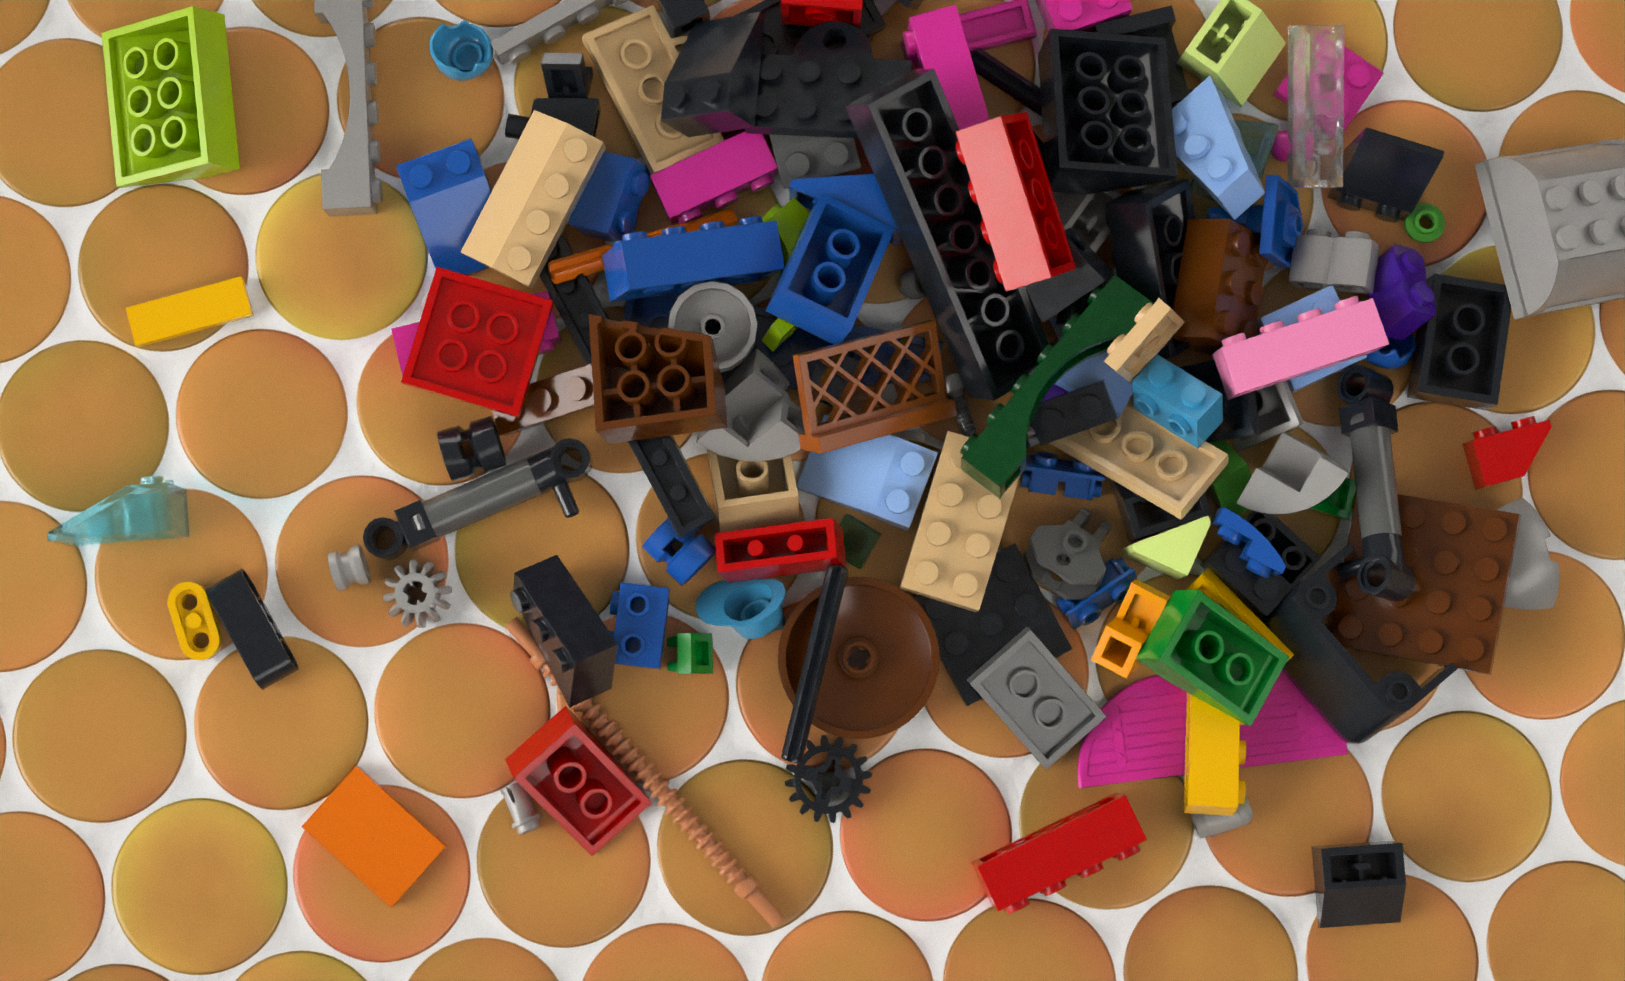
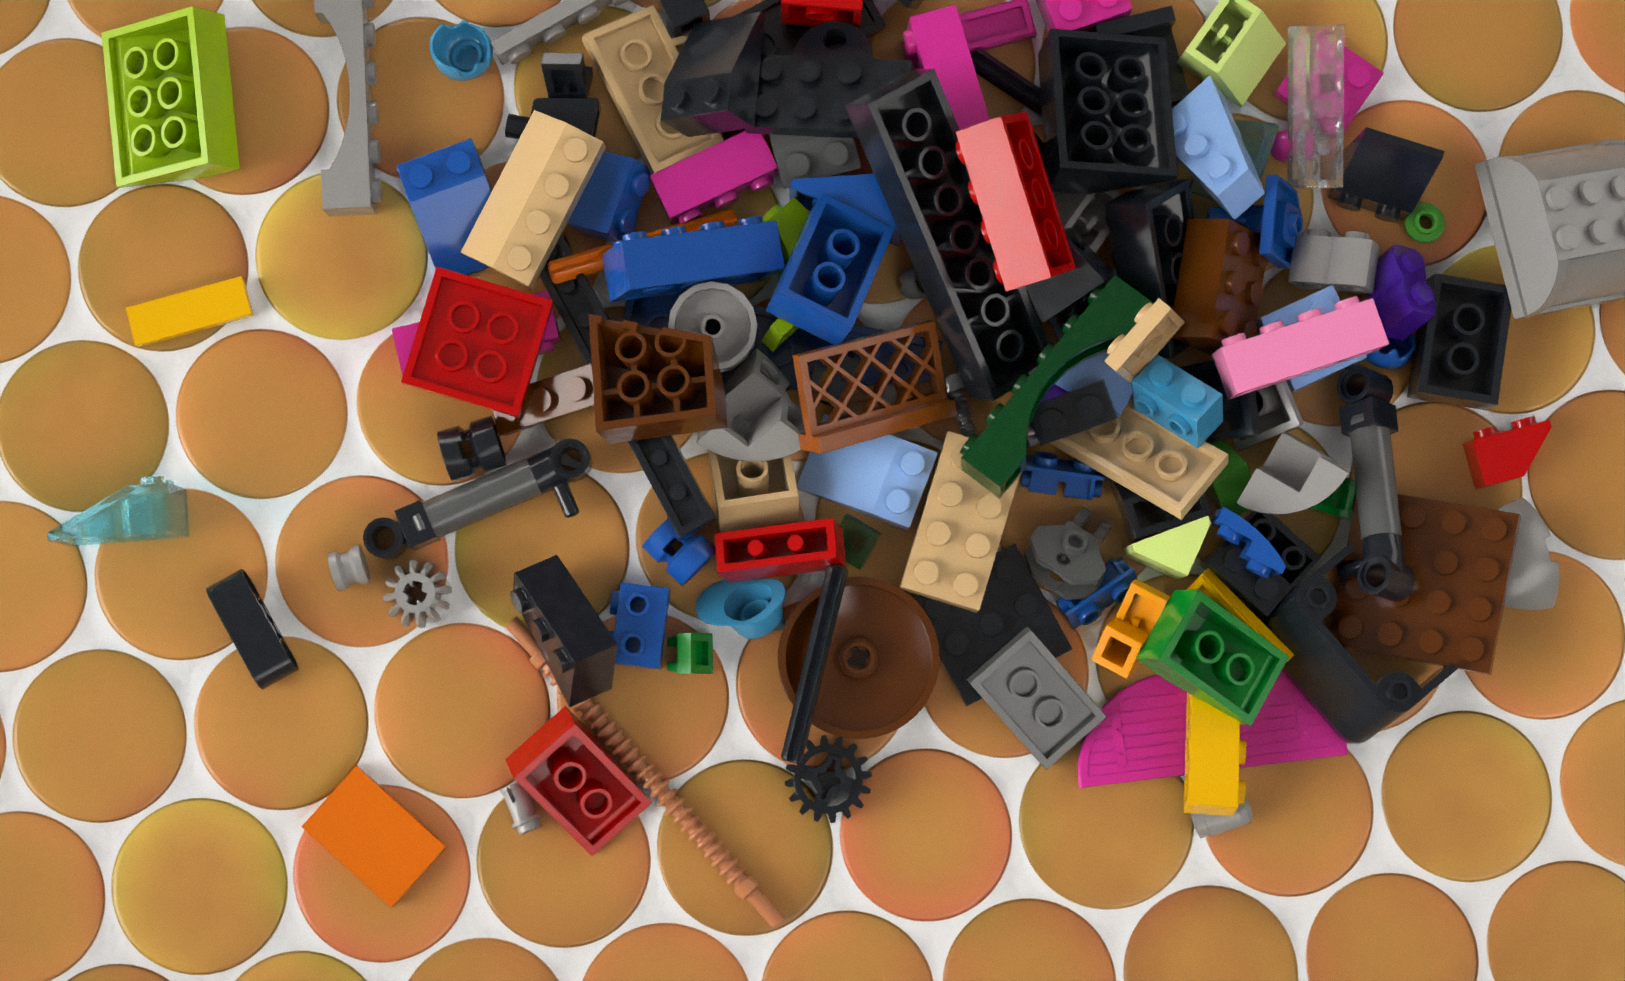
(191, 623): yellow plate -> none
(1059, 851): red brick -> none
(1359, 883): black slope -> none

